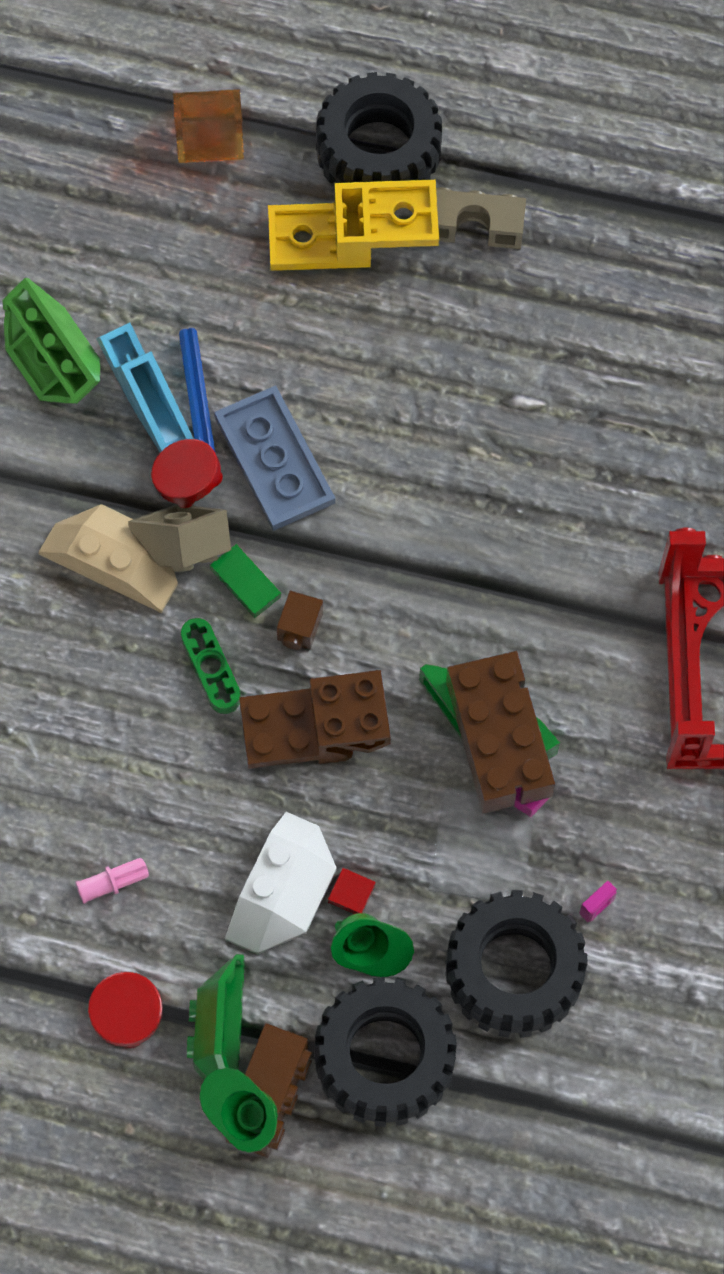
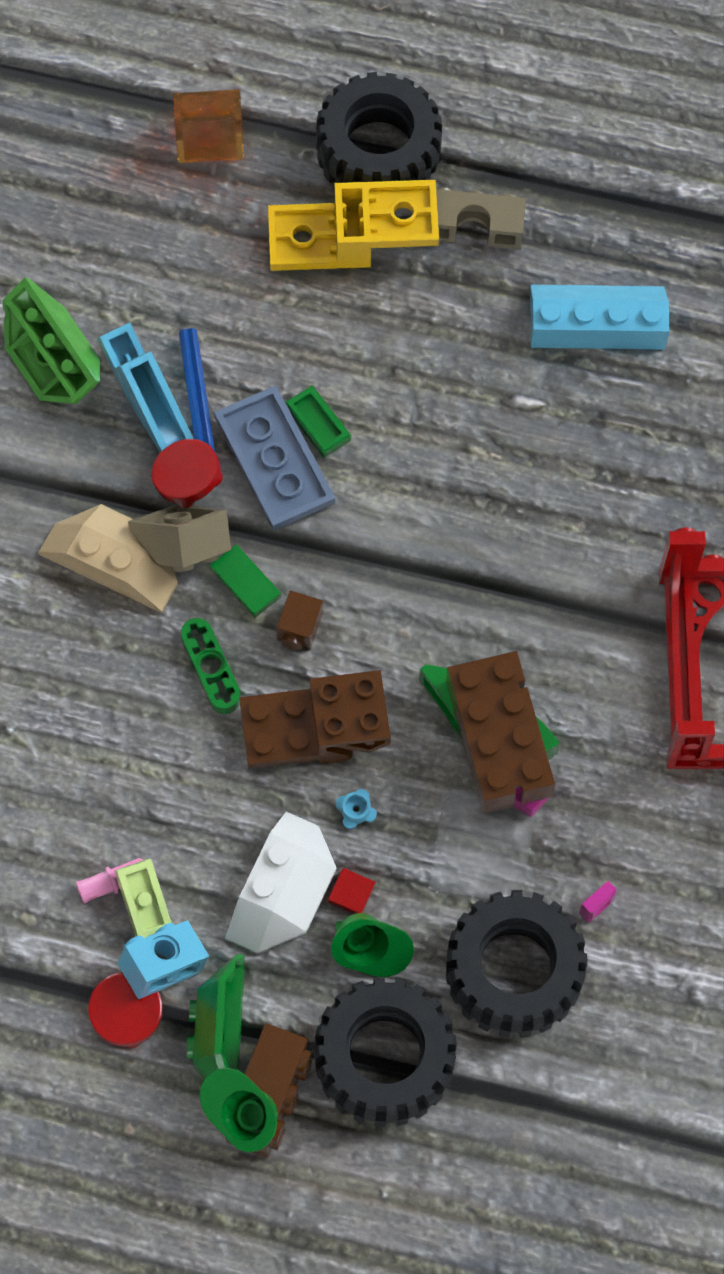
(143, 897): none -> yellowish green plate
(150, 973): none -> medium azure brick
(318, 421): none -> green tile
(361, 799): none -> medium azure plate
(599, 317): none -> medium azure slope

